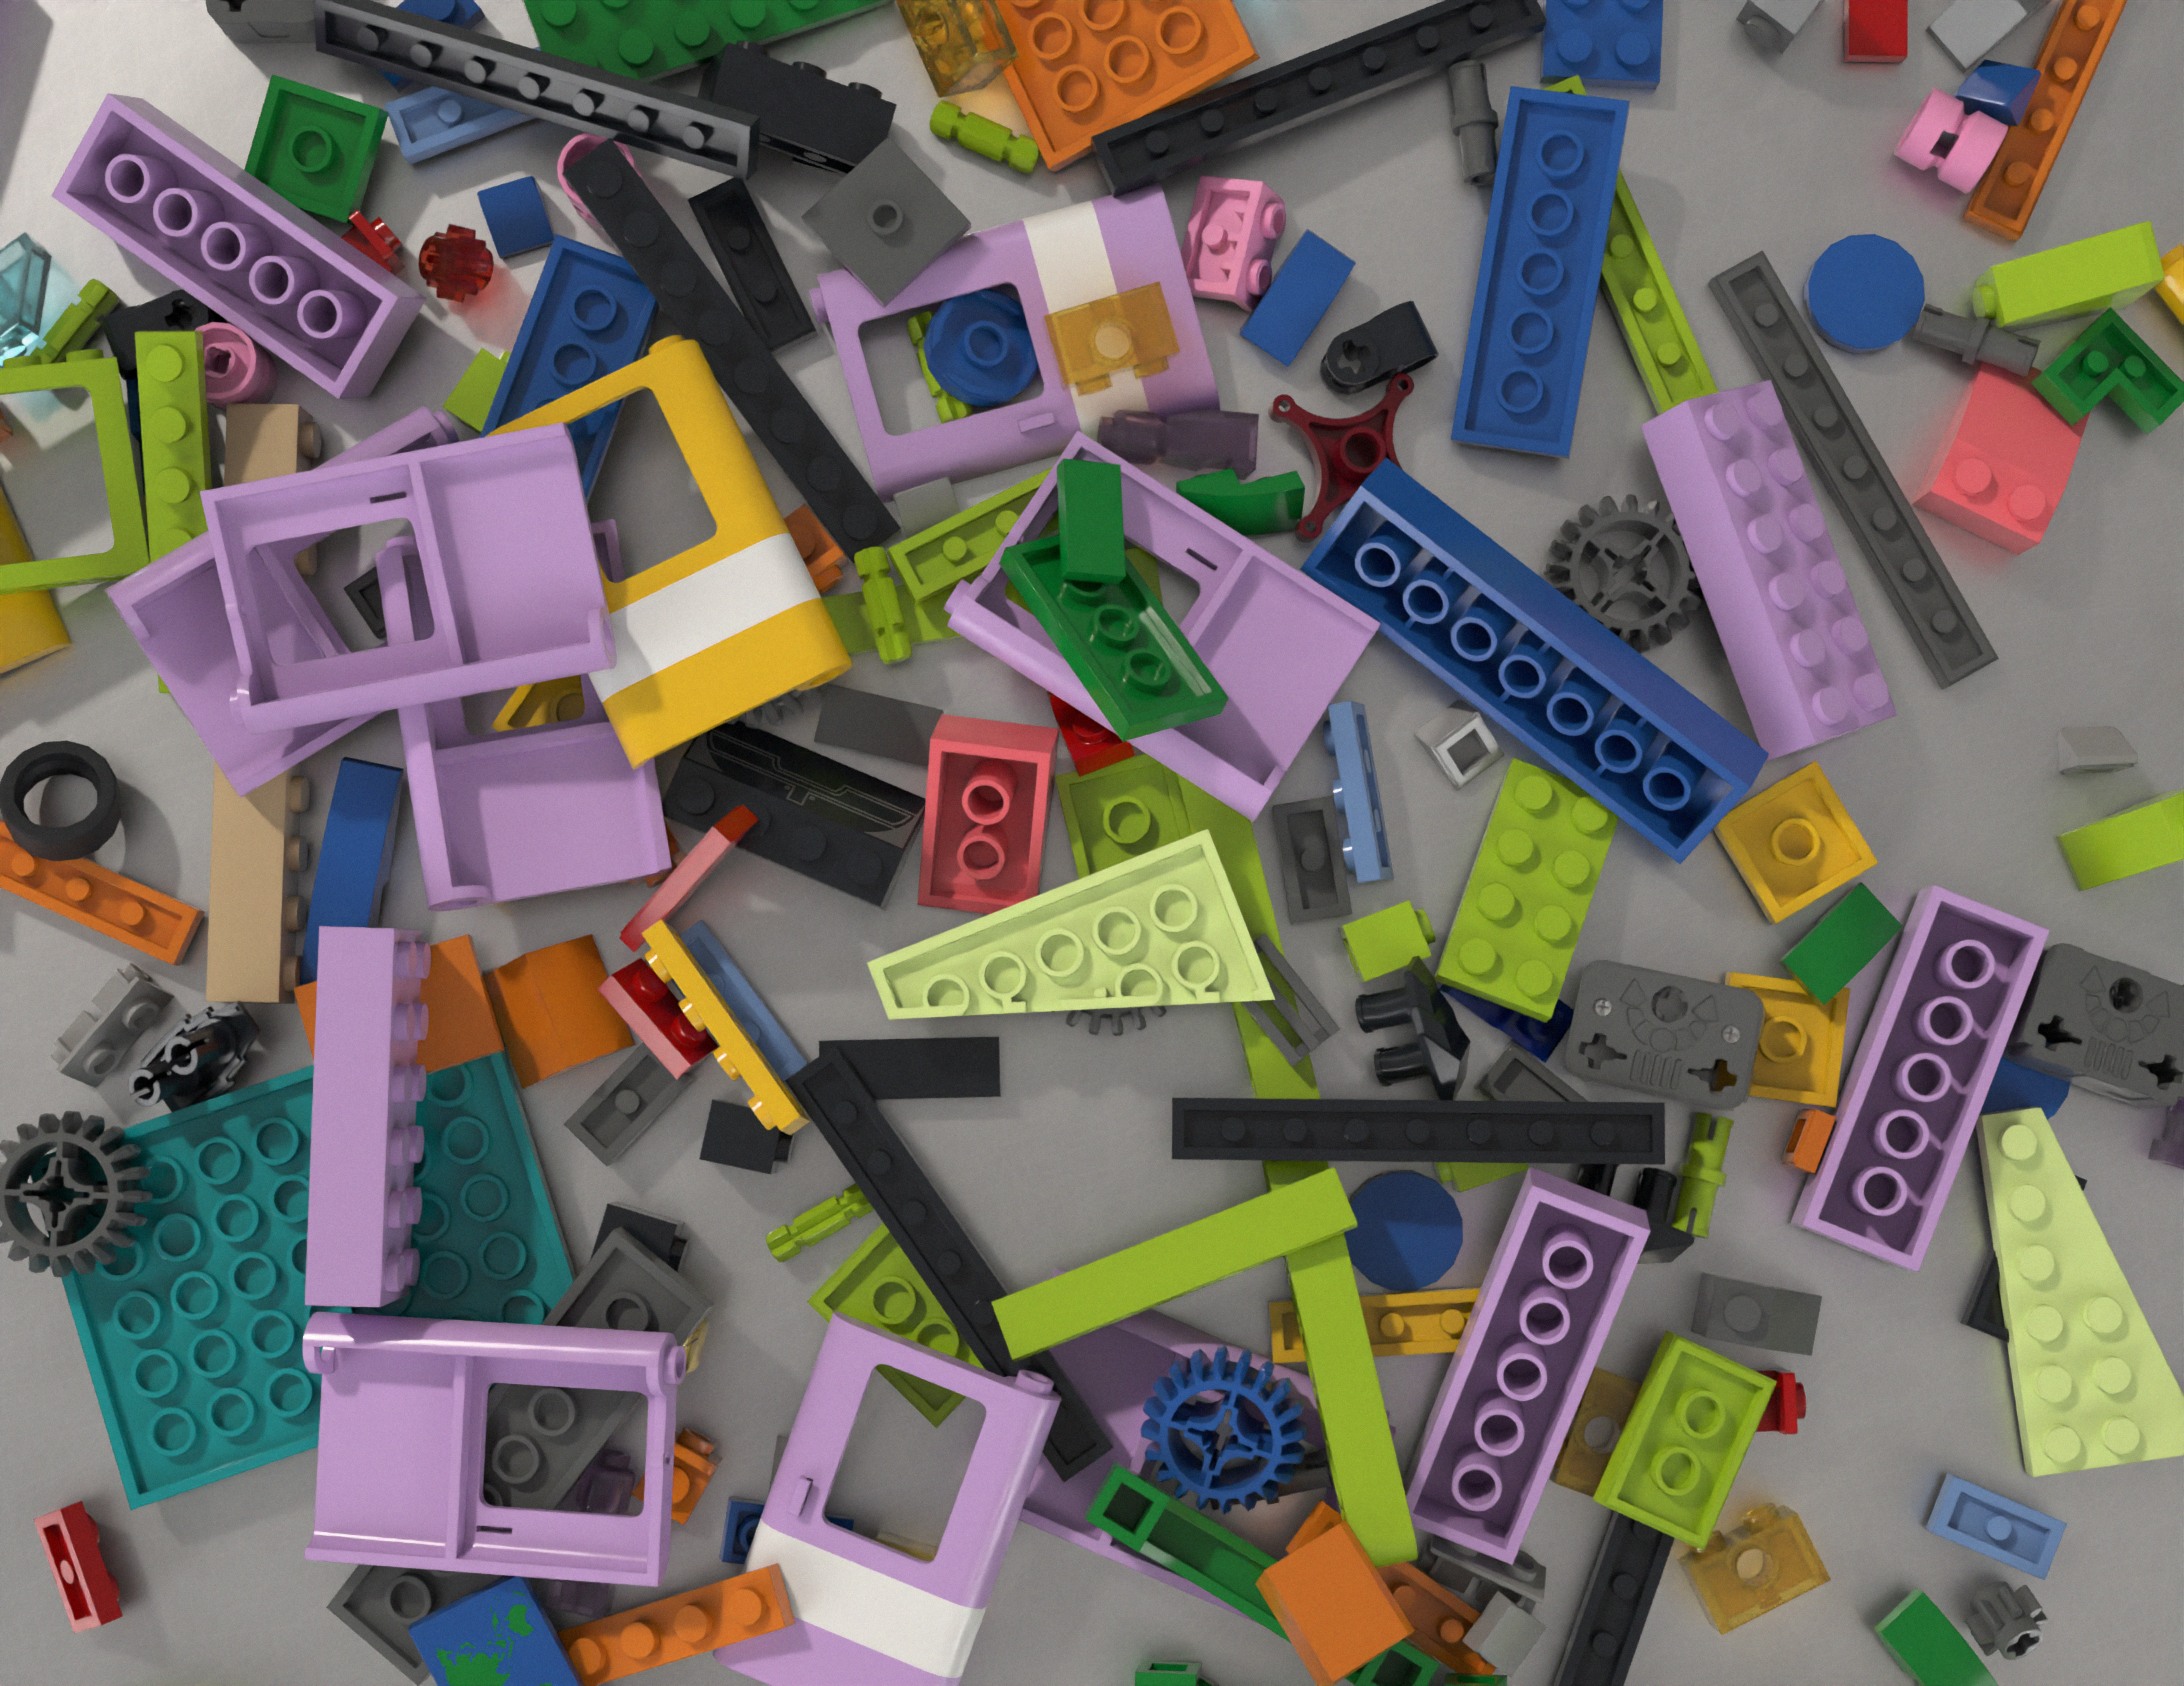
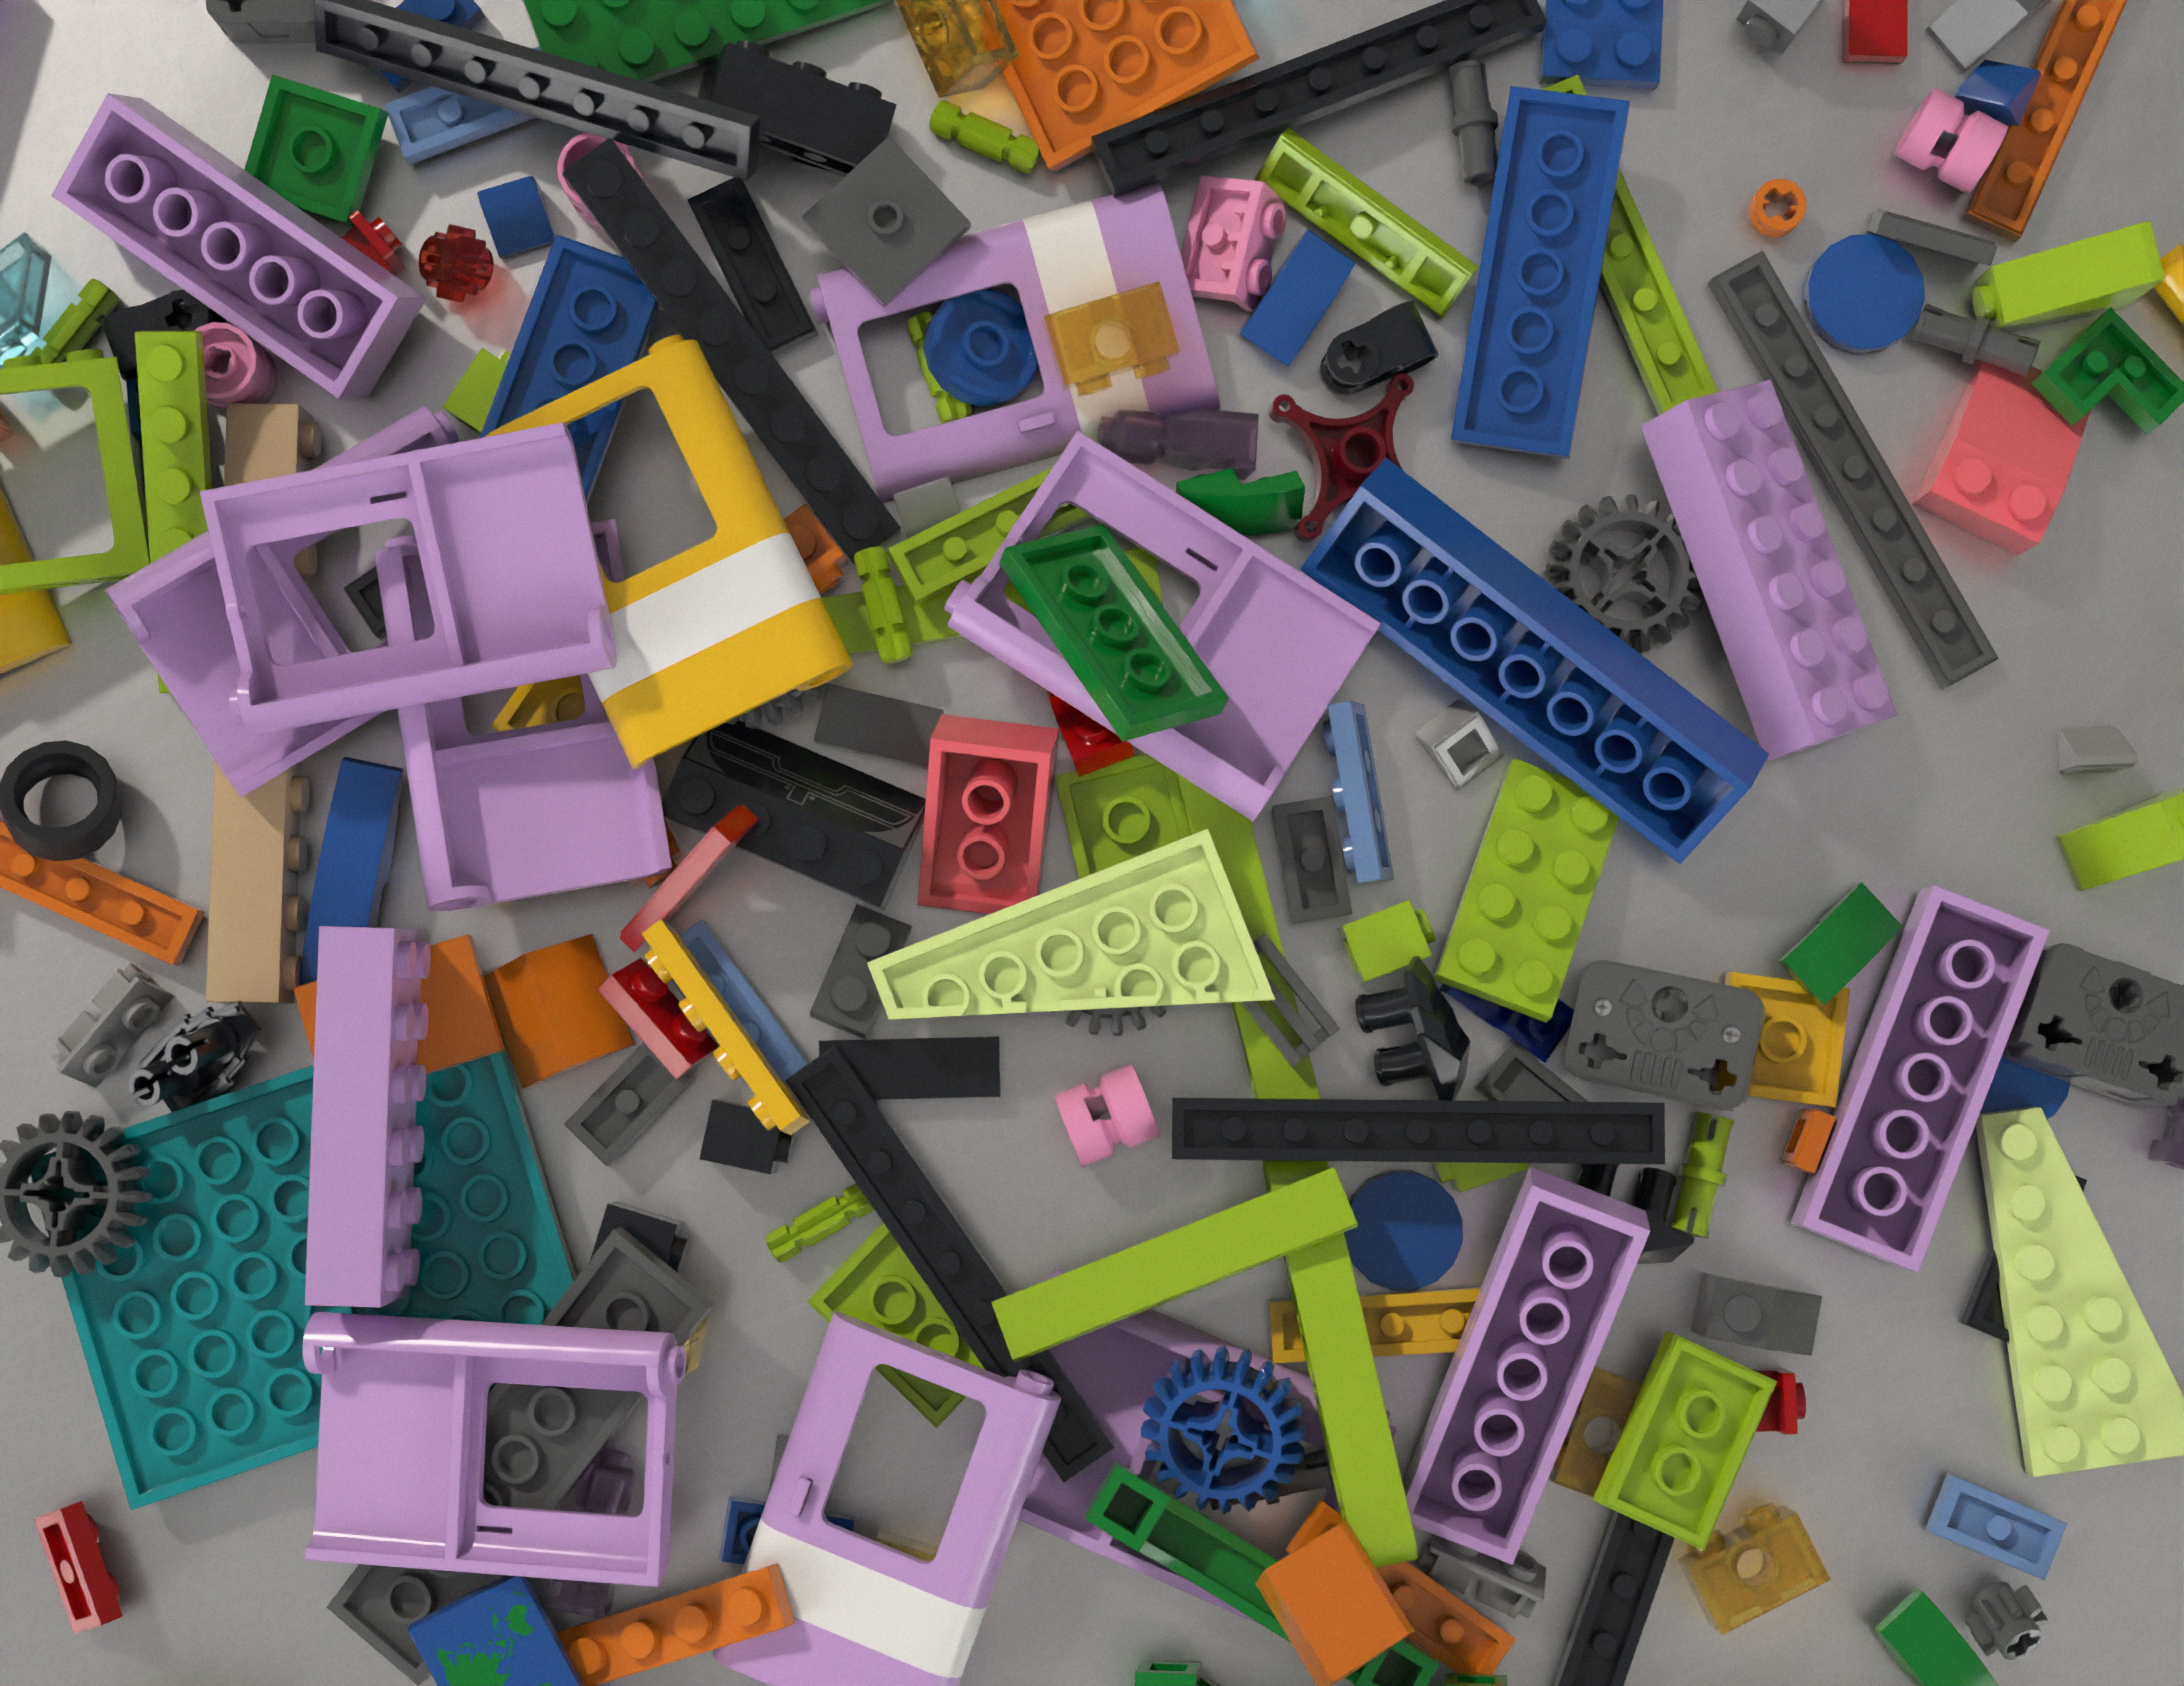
(692, 1472): orange bracket -> none
(848, 991): none -> dark grey plate
(1091, 521): green tile -> none
(1129, 1112): none -> bright pink wheel
(1366, 223): none -> lime plate
(1504, 1634): light grey slope -> none
(1778, 190): none -> orange bush
(1794, 843): yellow plate -> none
(1932, 236): none -> dark grey tile

